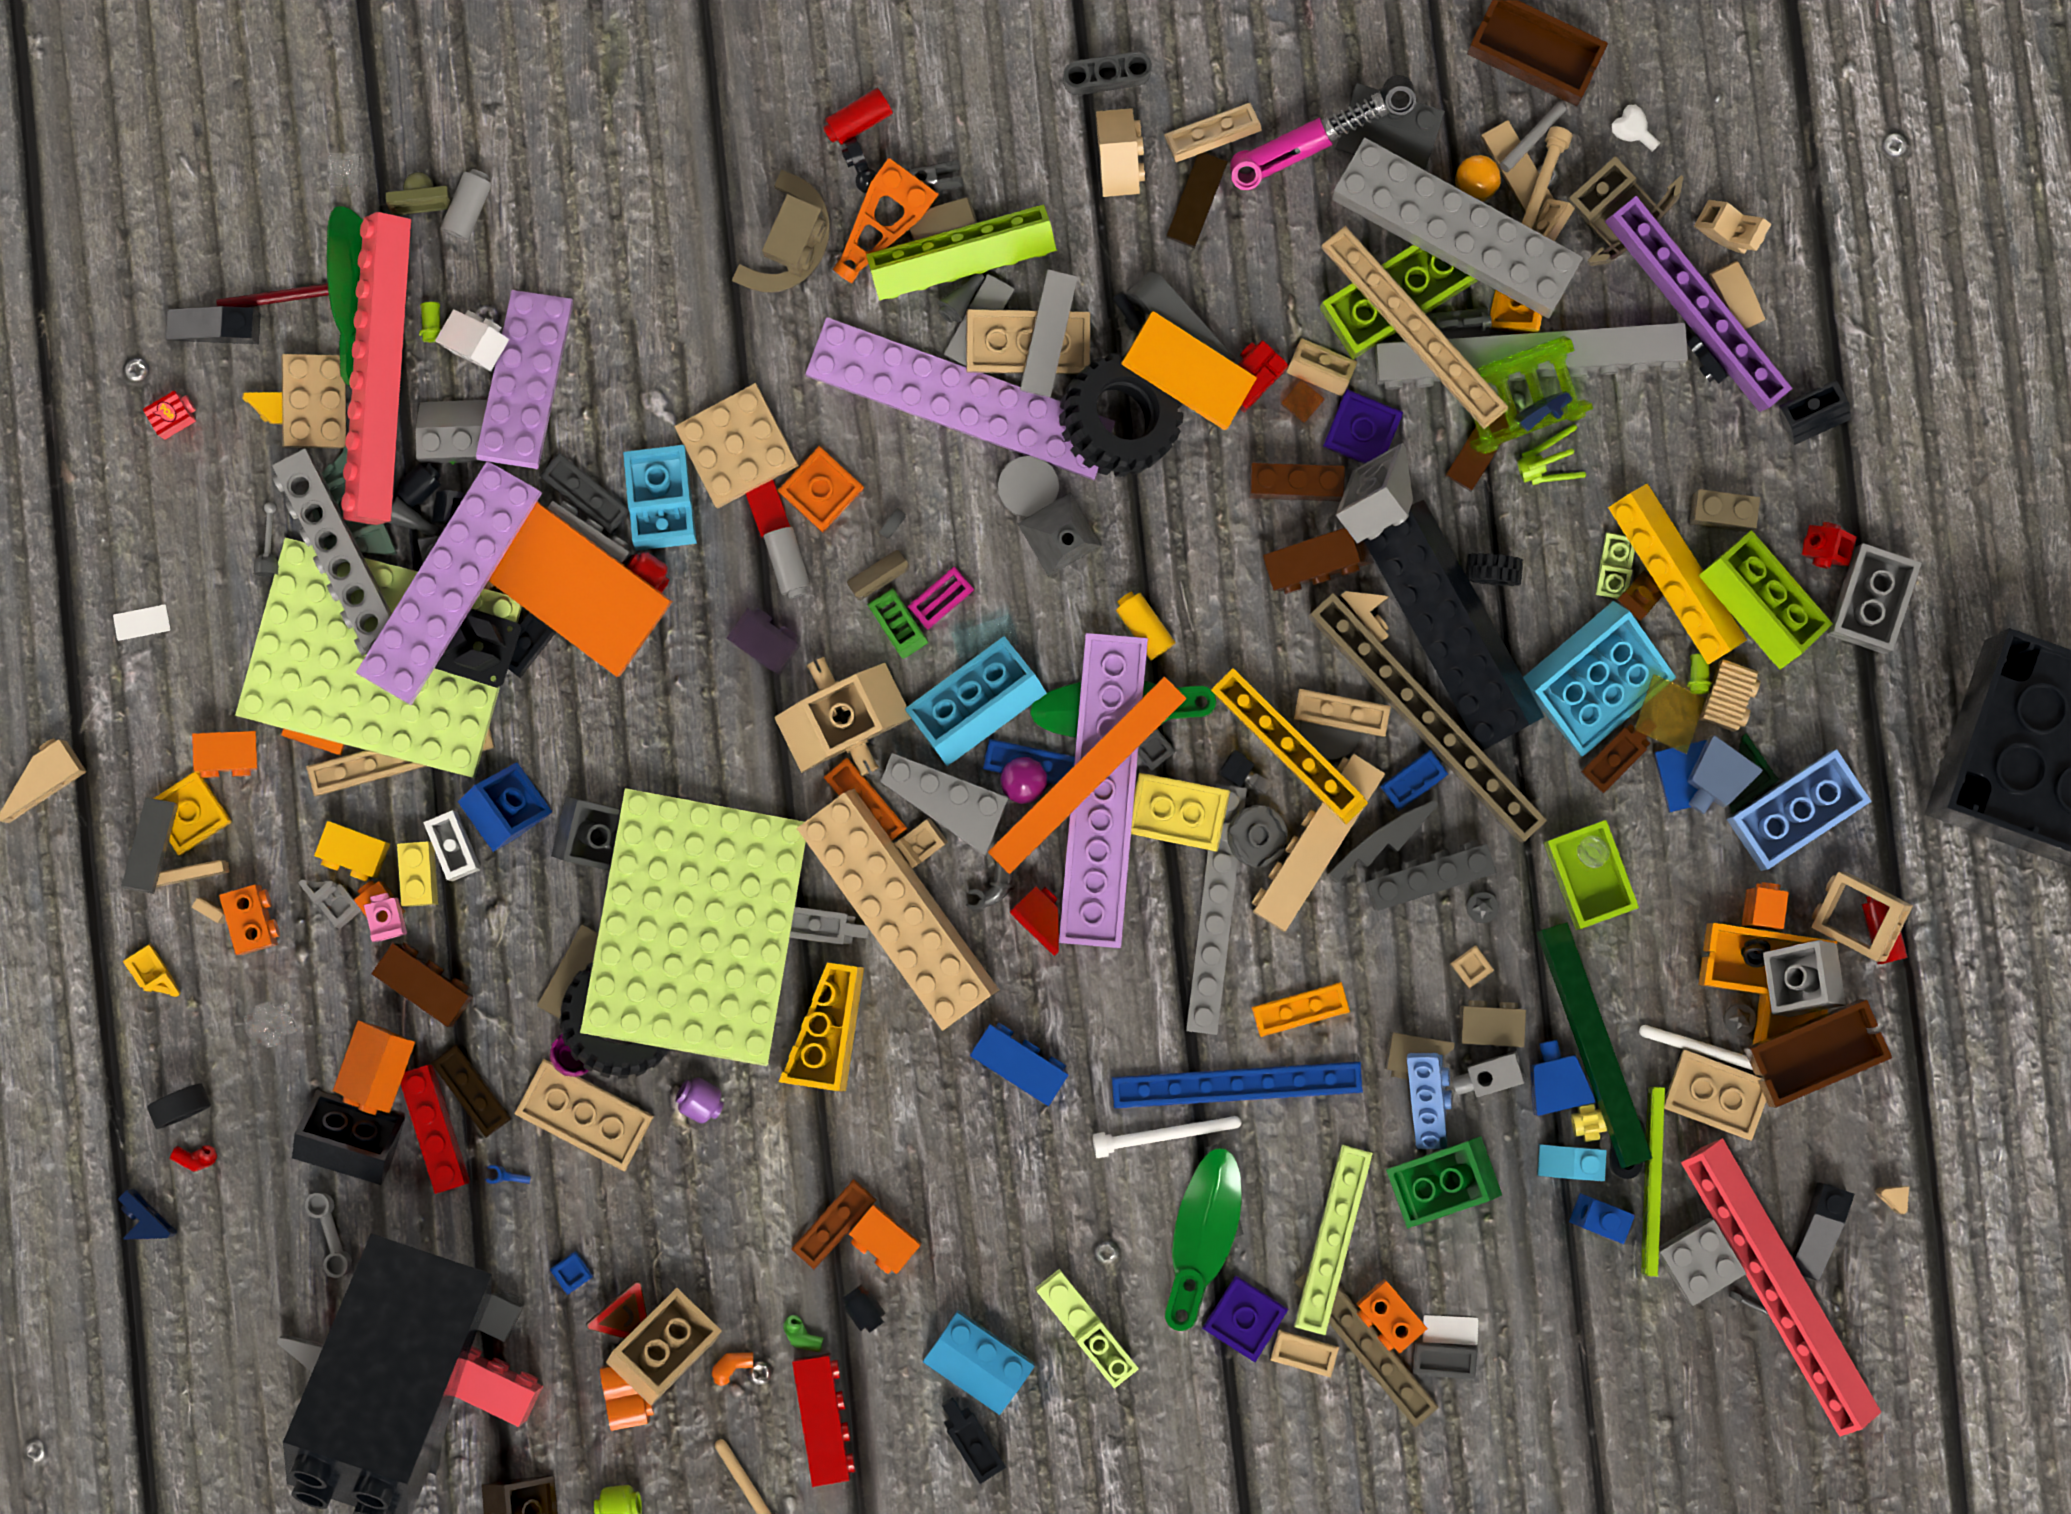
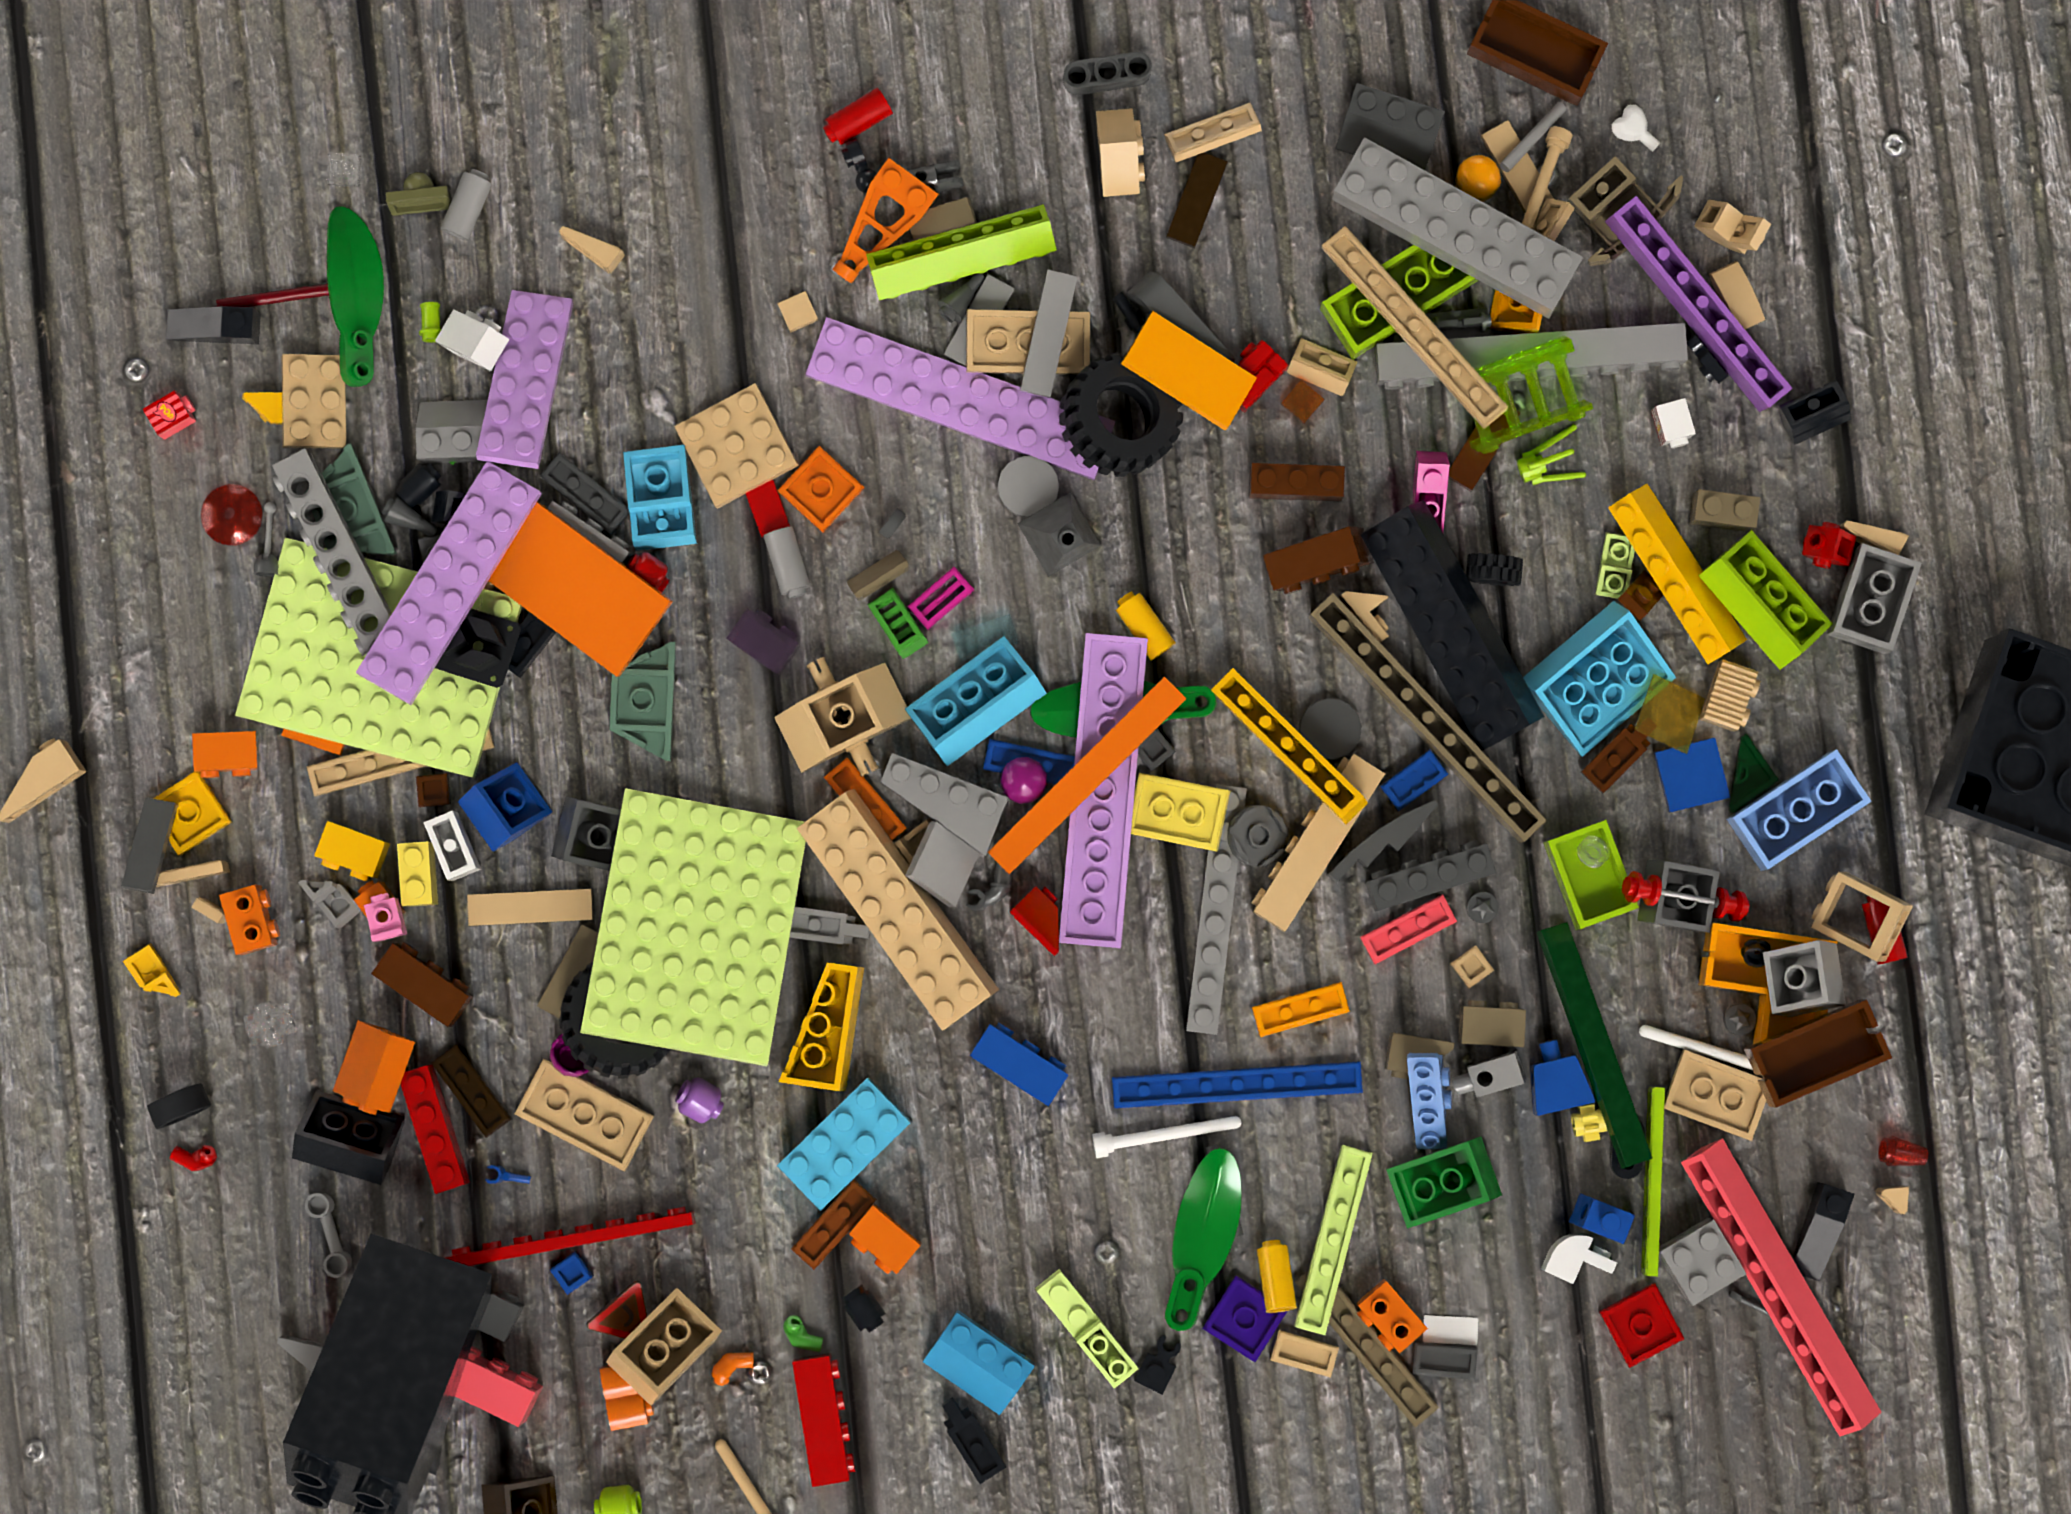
(141, 622): white sticker -> none
(150, 1224): dark blue slope -> none
(246, 518): none -> clear red dish
(376, 369): coral brick -> none
(433, 790): none -> reddish brown tile
(530, 907): none -> tan tile
(583, 1235): none -> red plate
(598, 251): none -> tan slope
(645, 701): none -> sand green wing
(795, 239): dark tan piece -> none
(797, 311): none -> tan tile
(844, 1143): none -> medium azure brick
(942, 864): none -> light grey tile
(1157, 1369): none -> black plate
(1238, 769): black piece -> none
(1276, 1277): none -> yellow brick
(1319, 134): piece -> none
(1342, 712): tan tile -> none
(1362, 428): dark purple tile -> none
(1377, 495): light grey slope -> none
(1408, 929): none -> coral tile
(1431, 482): none -> dark pink slope
(1537, 411): dark blue slope -> none
(1568, 1254): none -> white brick
(1572, 1162): medium azure slope -> none
(1641, 1325): none -> red tile
(1673, 423): none -> white brick
(1682, 896): none -> dark grey brick
(1699, 675): lime pin -> none
(1720, 775): sand blue torso -> none
(1765, 907): orange brick -> none
(1876, 537): none -> tan slope
(1900, 1152): none -> clear red cone

